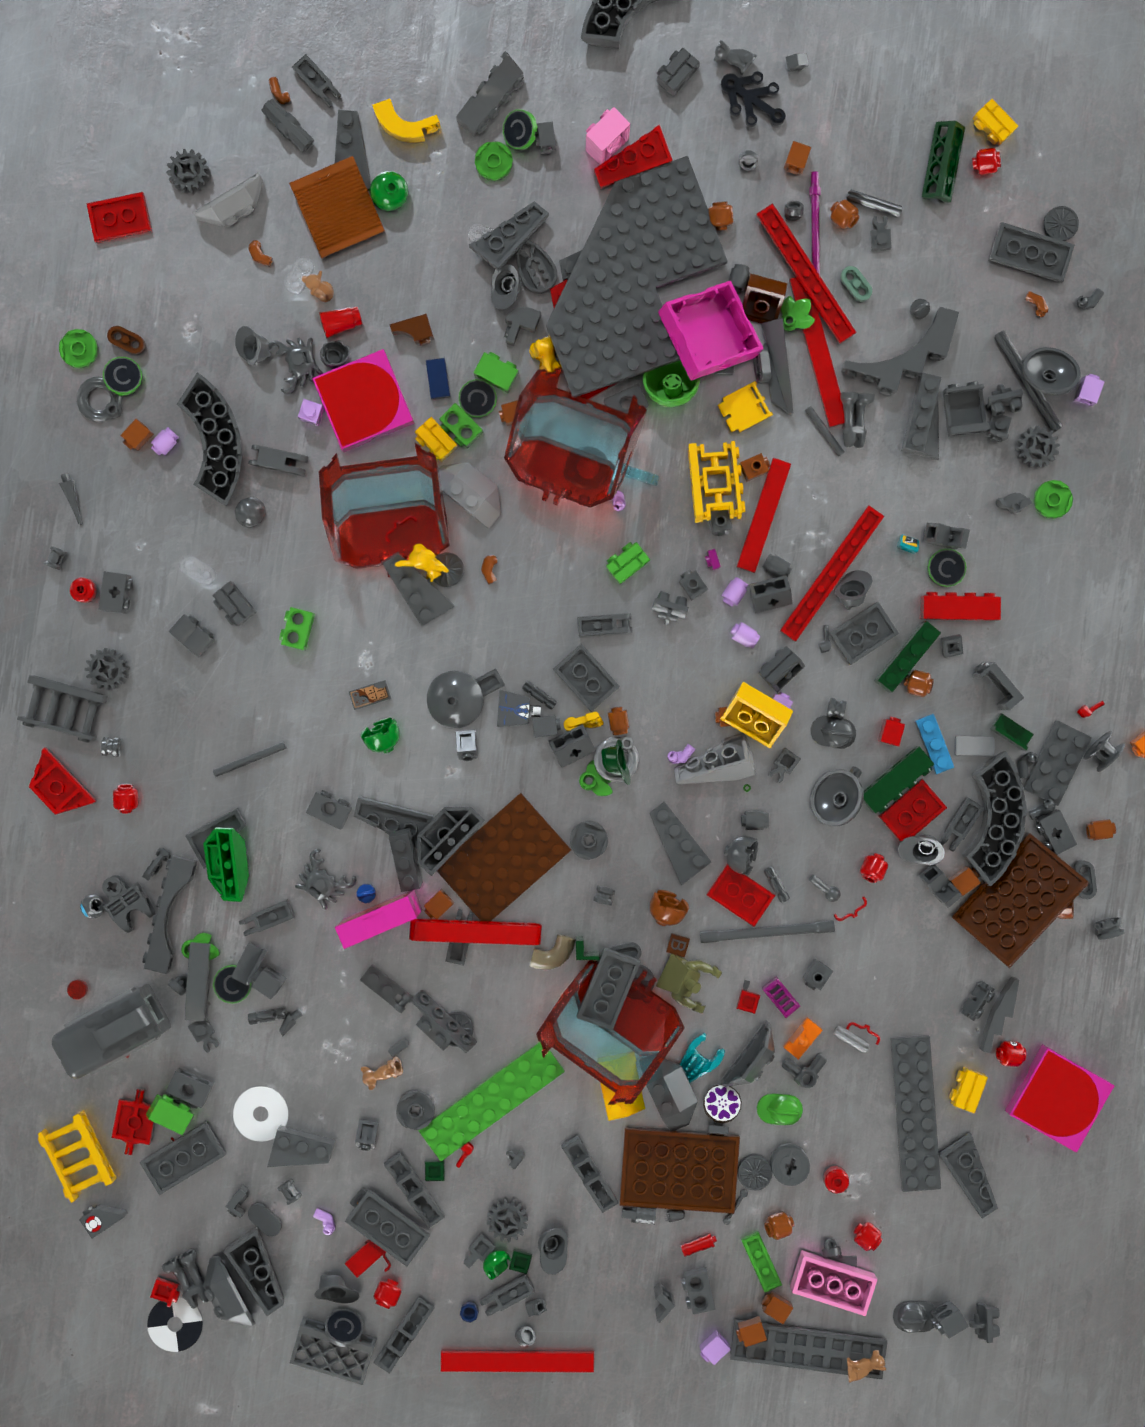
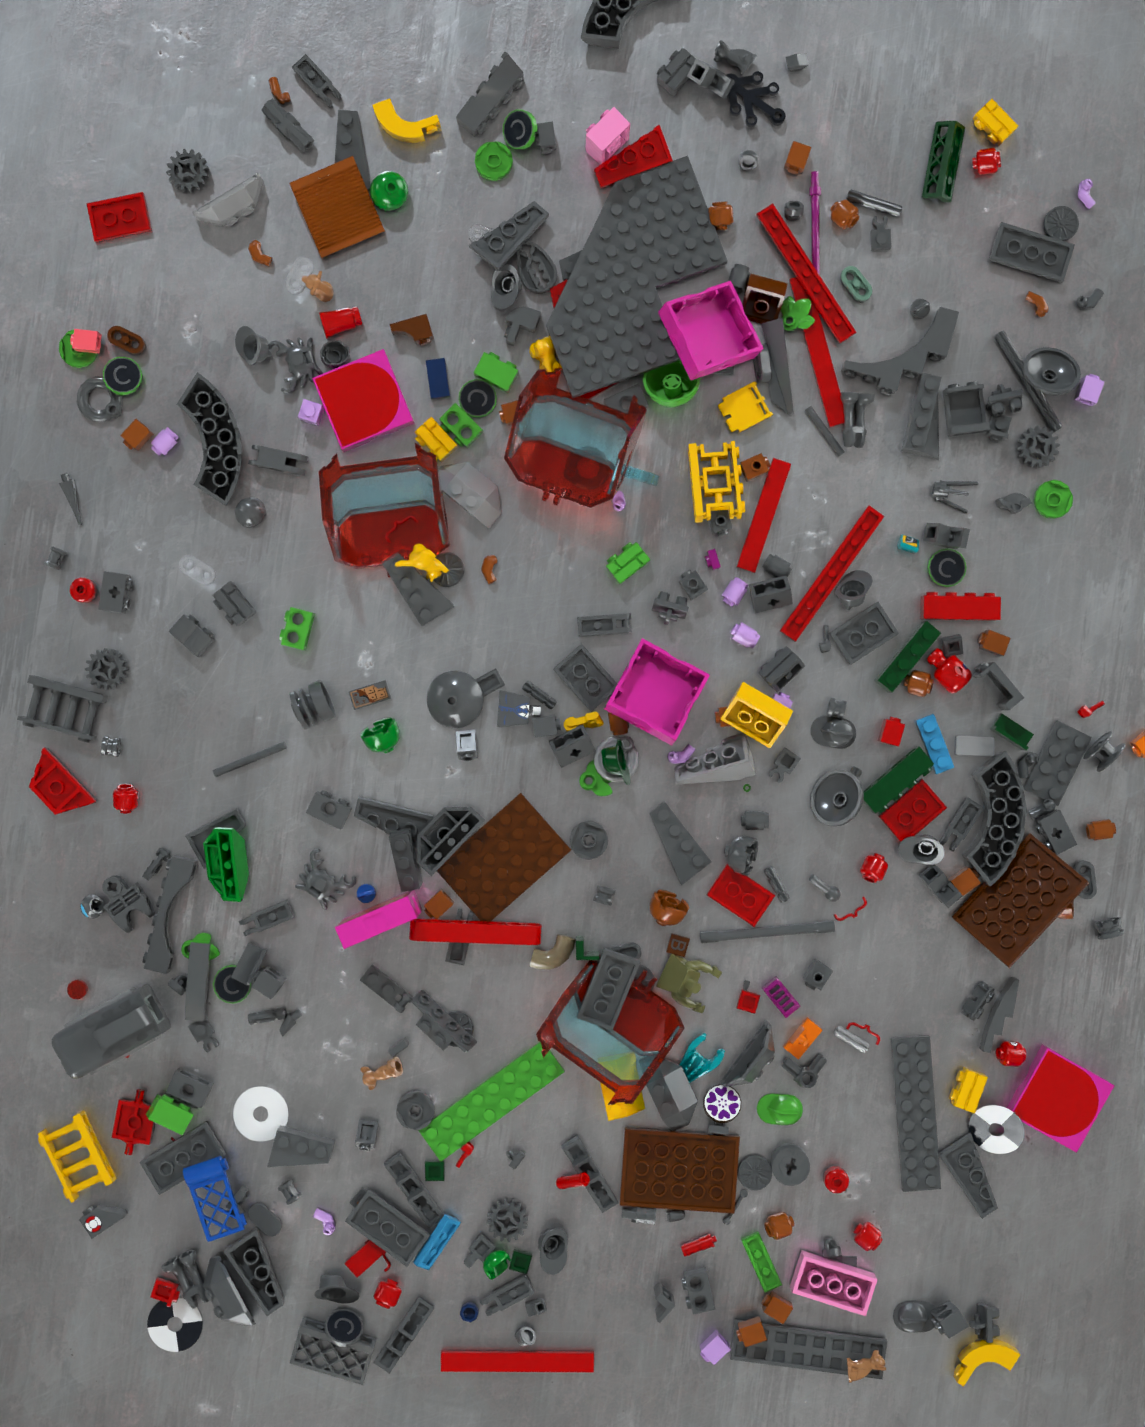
(86, 341): none -> coral brick
(207, 1173): none -> blue piece
(312, 704): none -> dark grey wheel
(436, 1242): none -> dark azure plate
(574, 1180): none -> red piece
(656, 692): none -> dark pink tile
(710, 78): none -> dark grey brick
(942, 489): none -> dark grey plant
(949, 671): none -> red piece
(982, 1352): none -> yellow arch
(993, 642): none -> dark orange brick
(1012, 1124): none -> sticker
(1084, 191): none -> lavender arm

